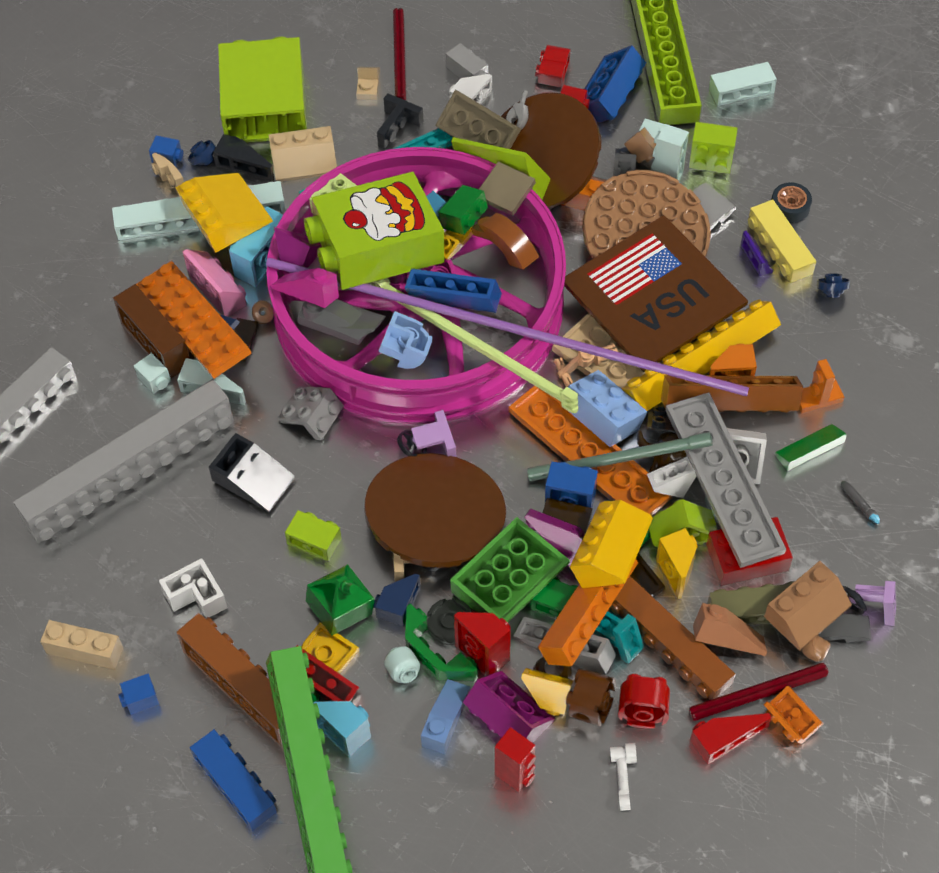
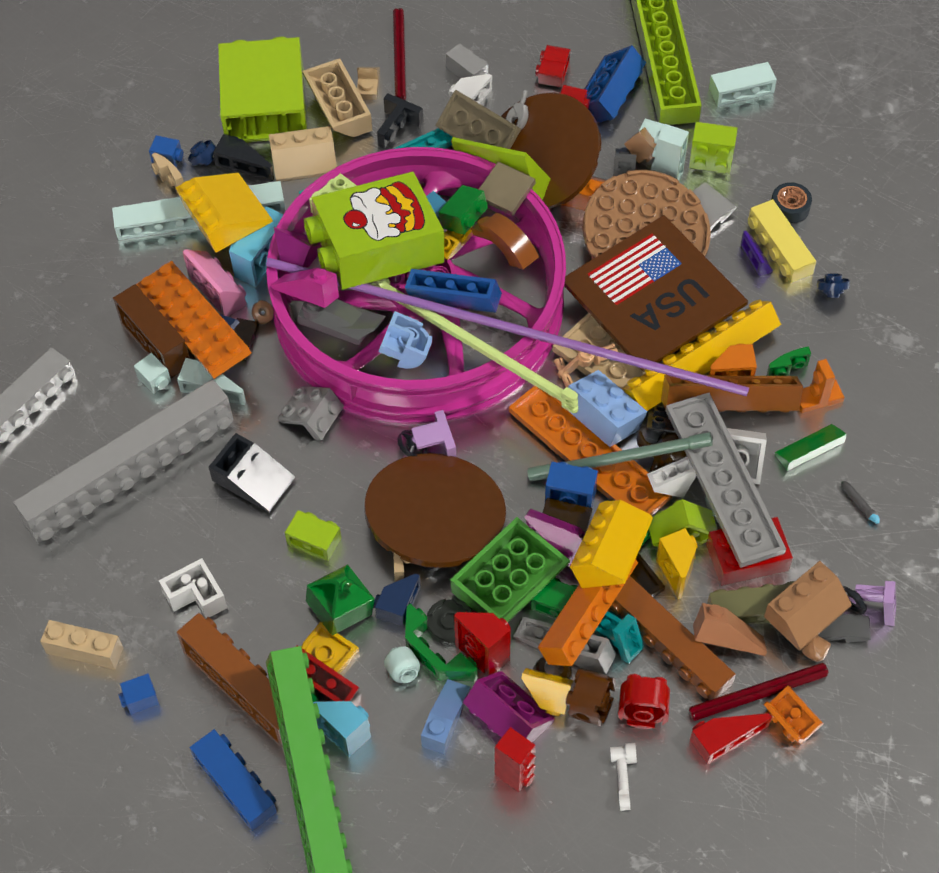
(339, 98): none -> tan slope
(794, 359): none -> green slope

